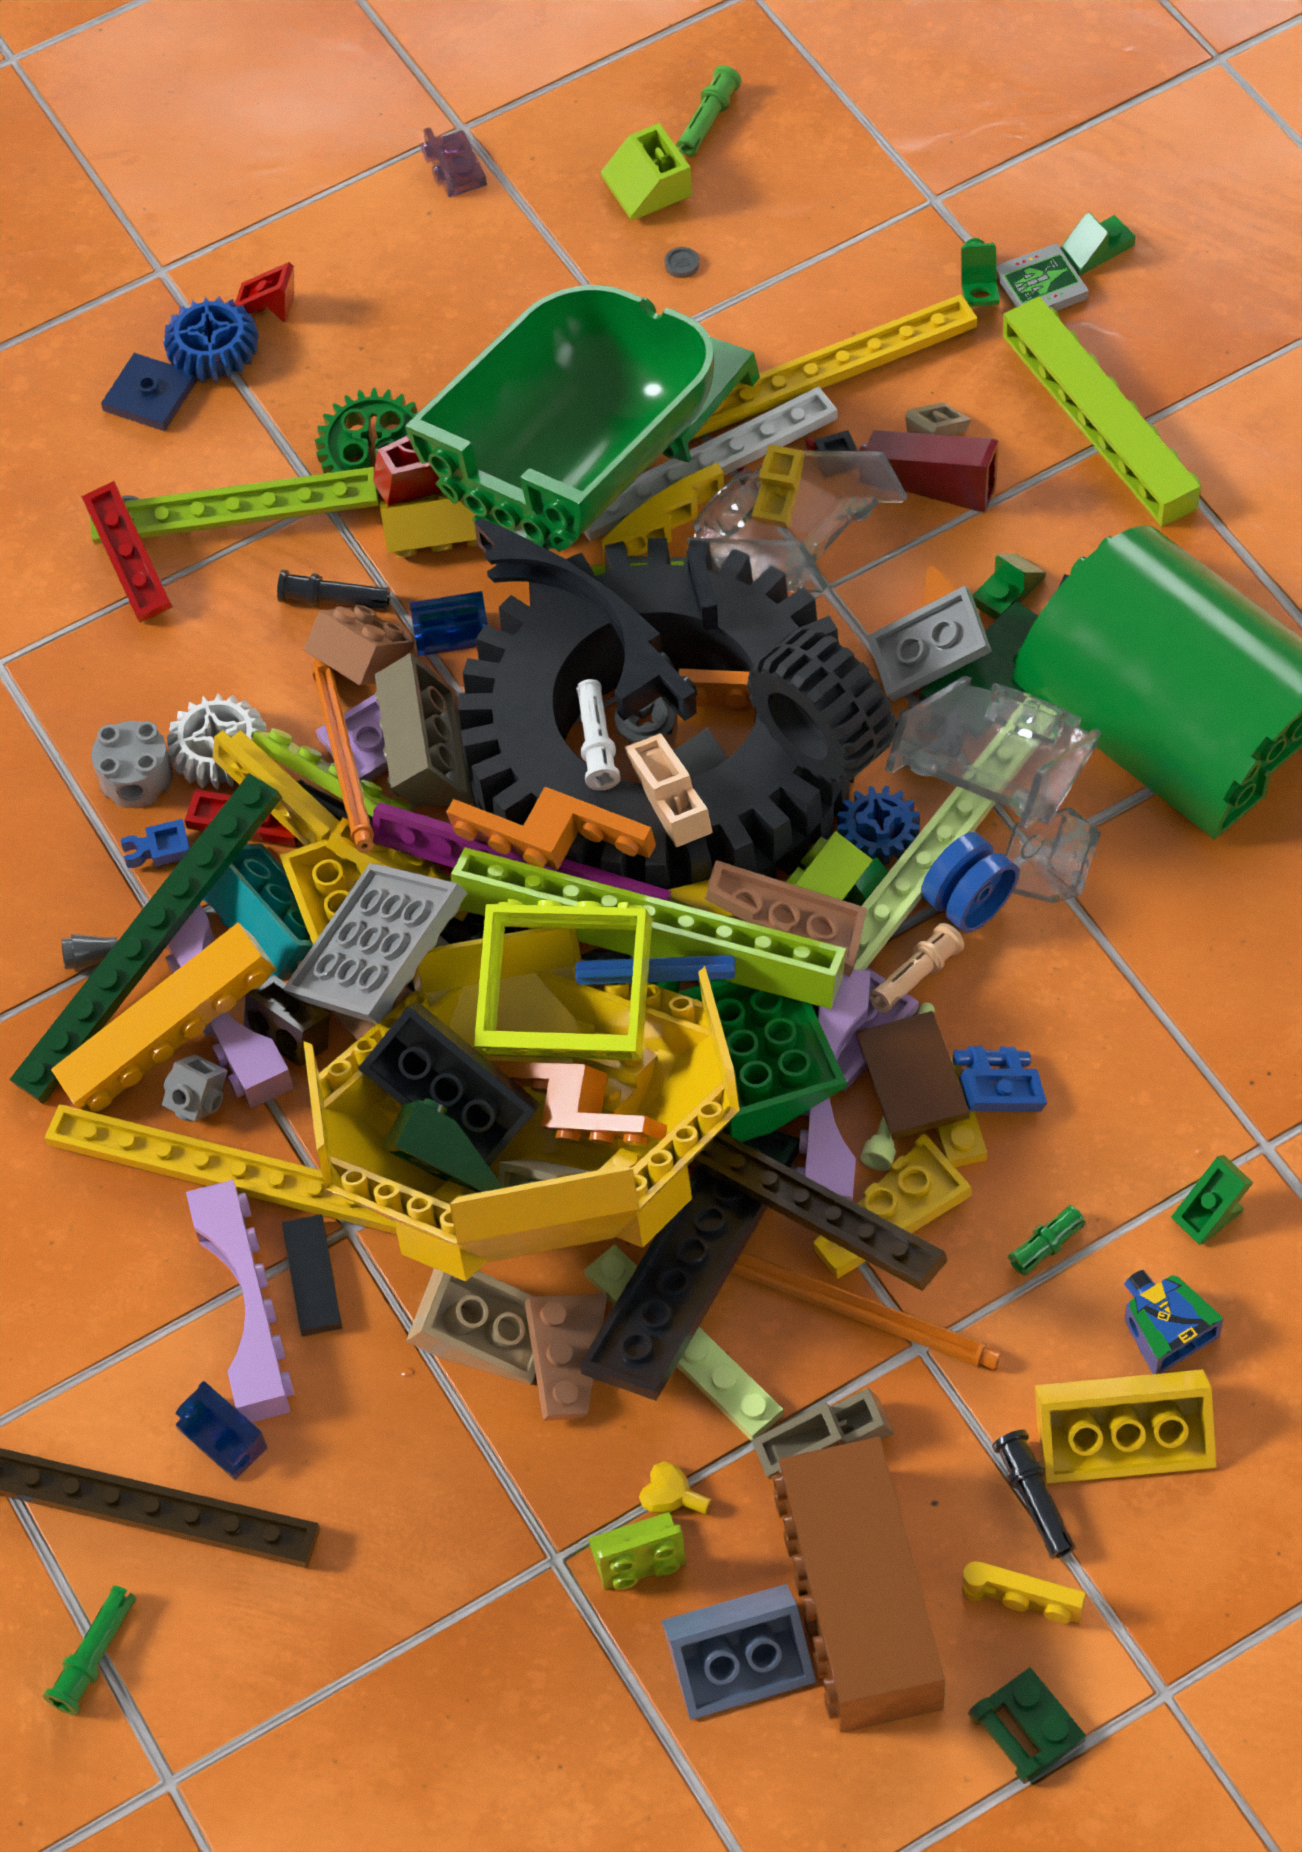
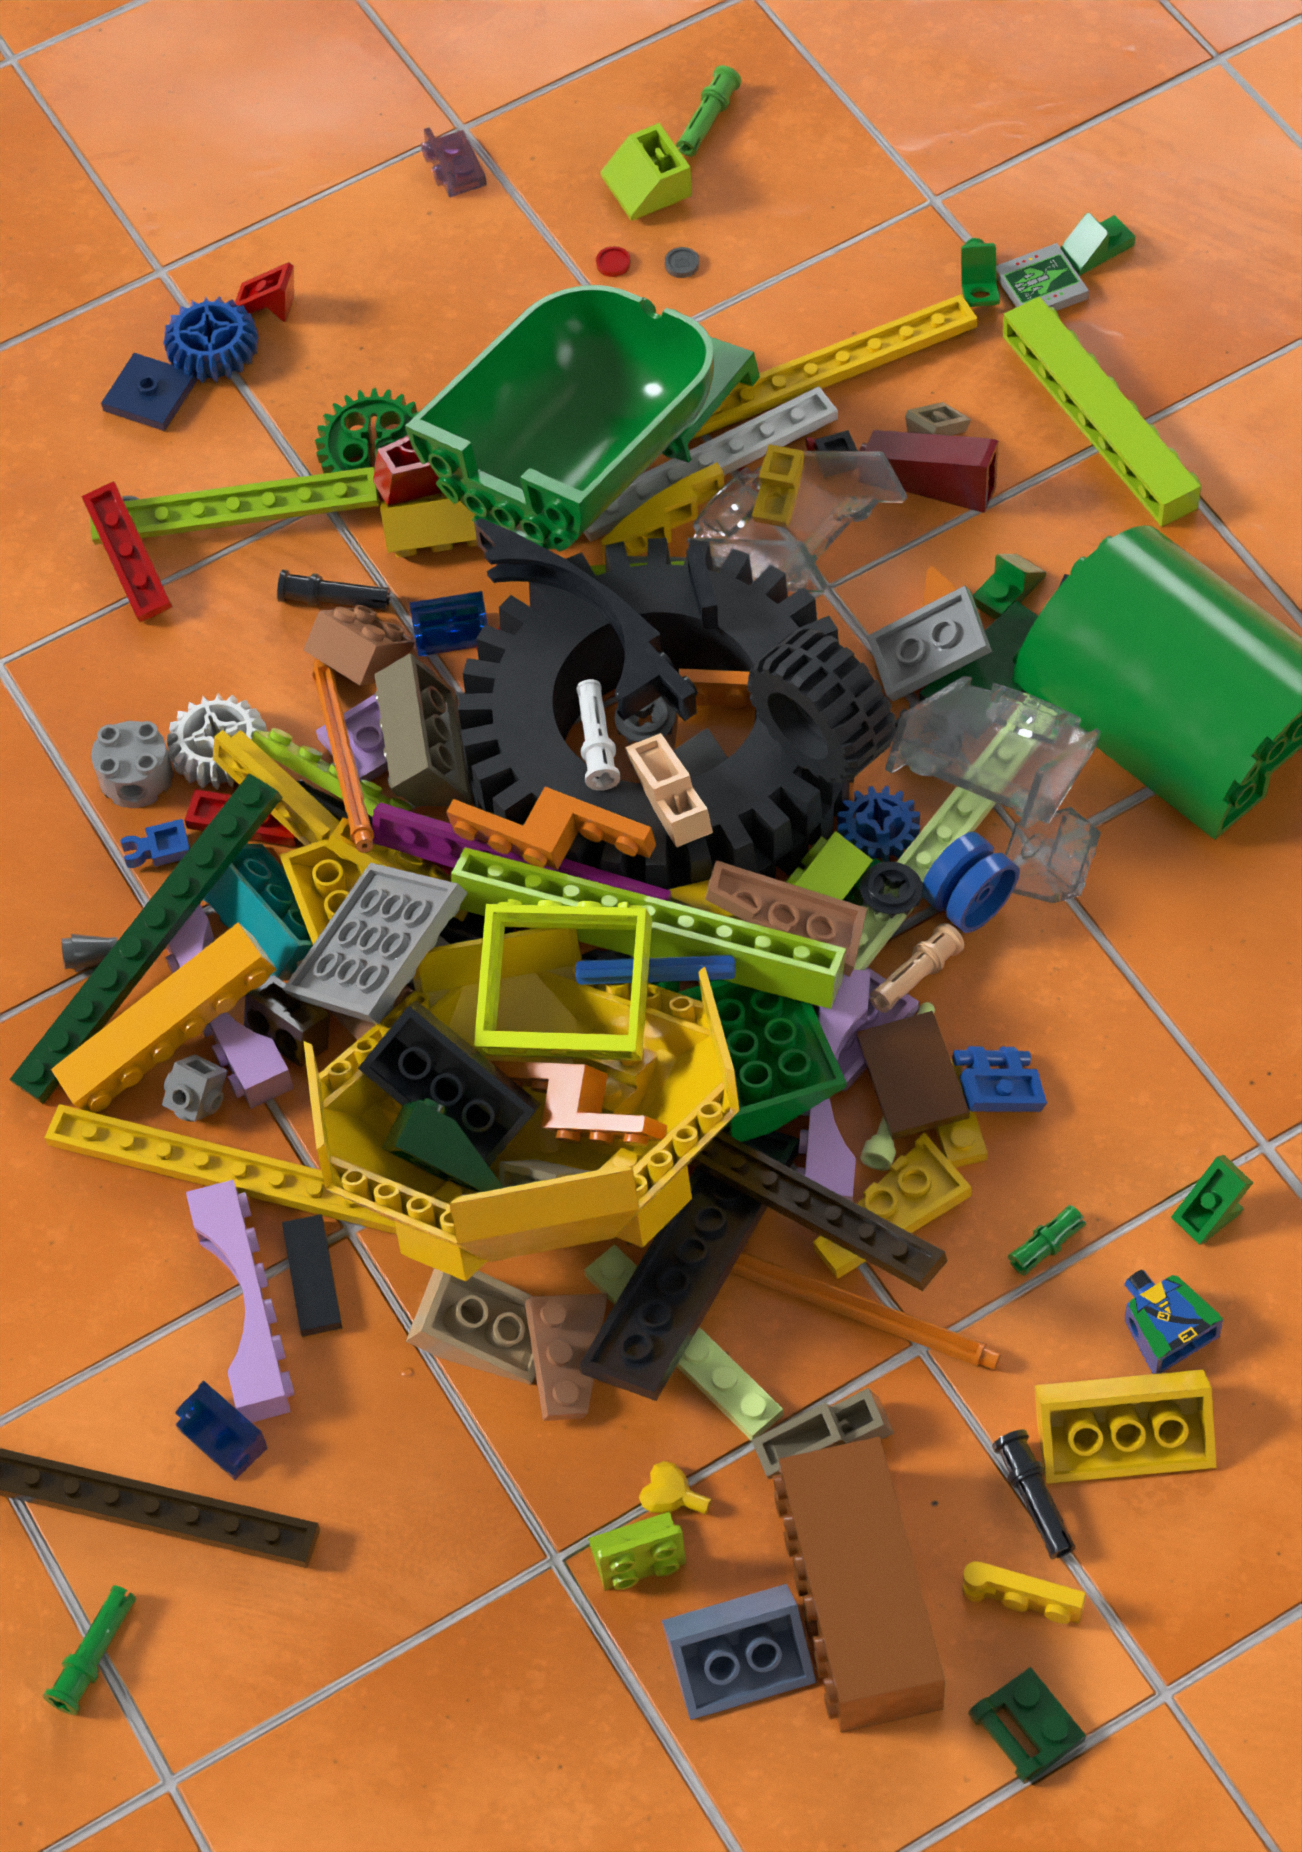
(613, 261): none -> red piece
(895, 876): none -> black gear

